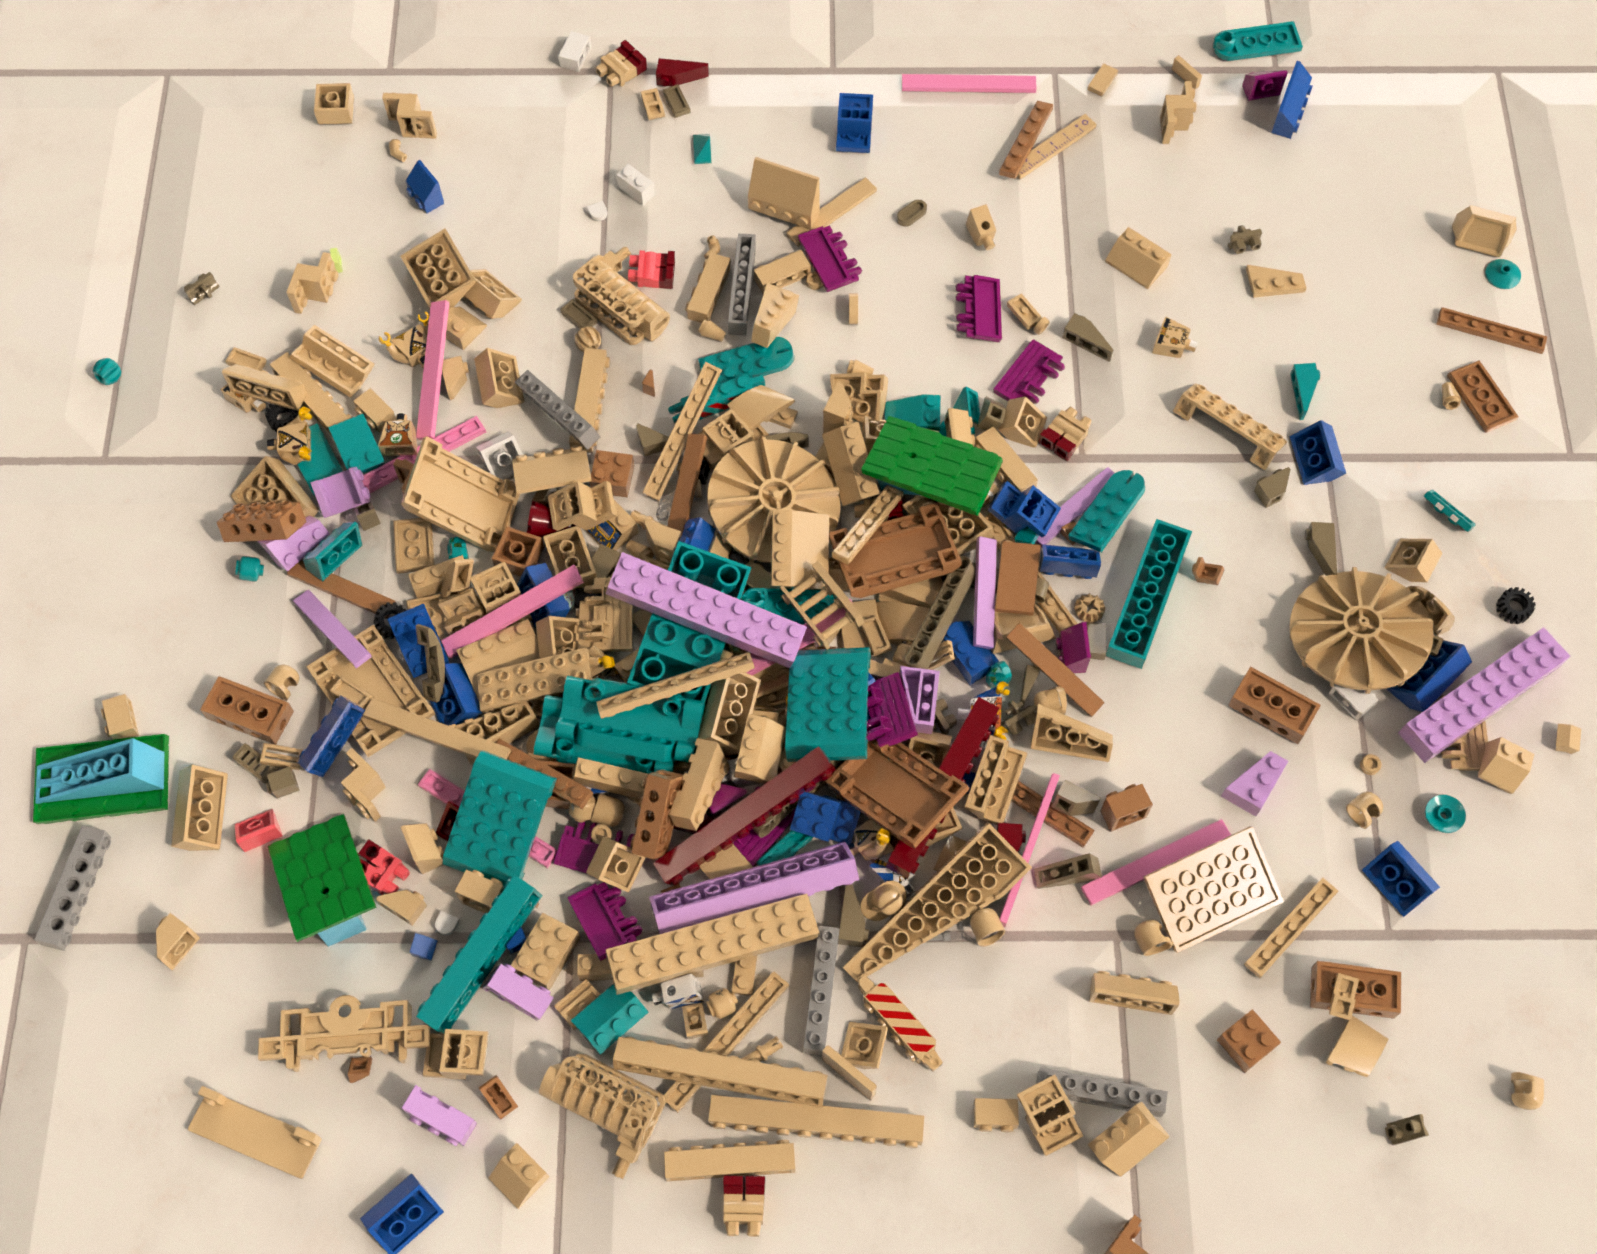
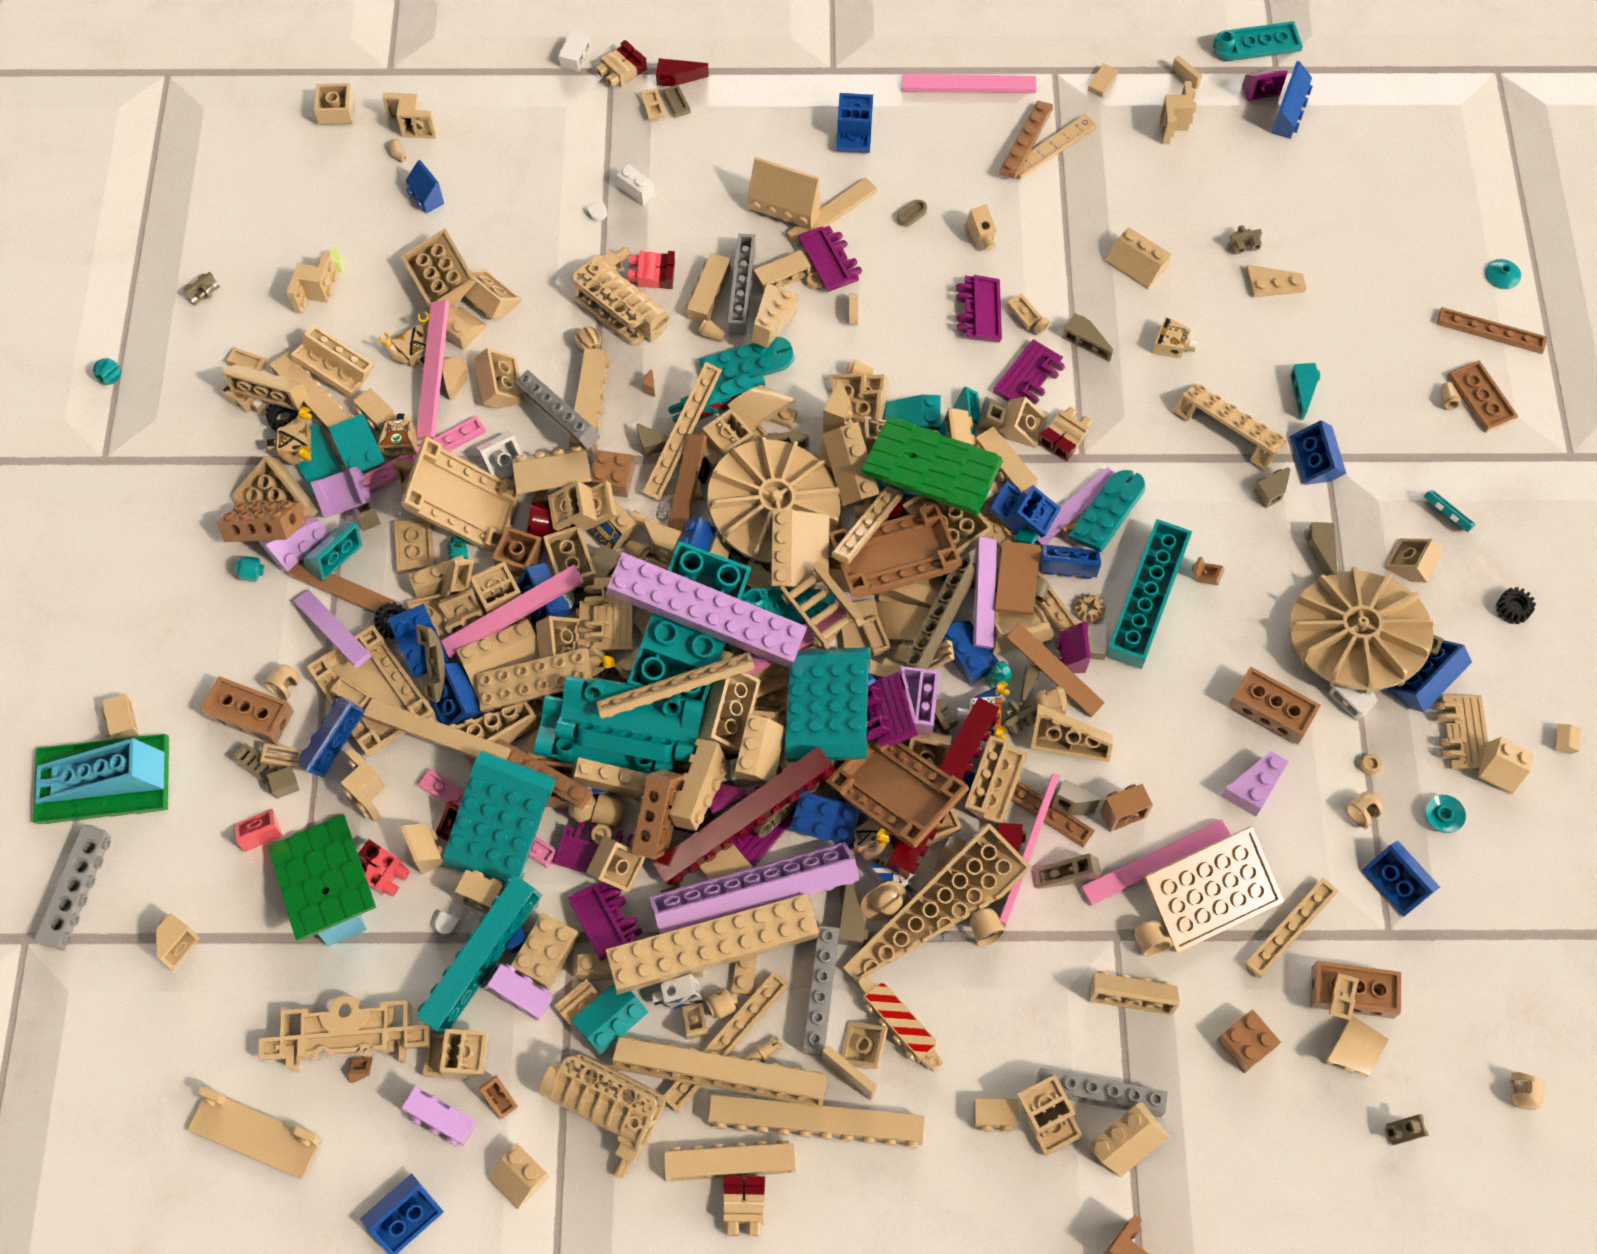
(199, 809): tan slope -> none
(403, 904): tan slope -> none
(423, 947): blue slope -> none
(578, 315): dark tan tile -> none
(702, 148): teal slope -> none
(714, 246): tan arm -> none
(786, 847): teal plate -> none
(1437, 610): tan brick -> none
(1483, 230): tan helmet -> none
(1483, 695): lavender brick -> none

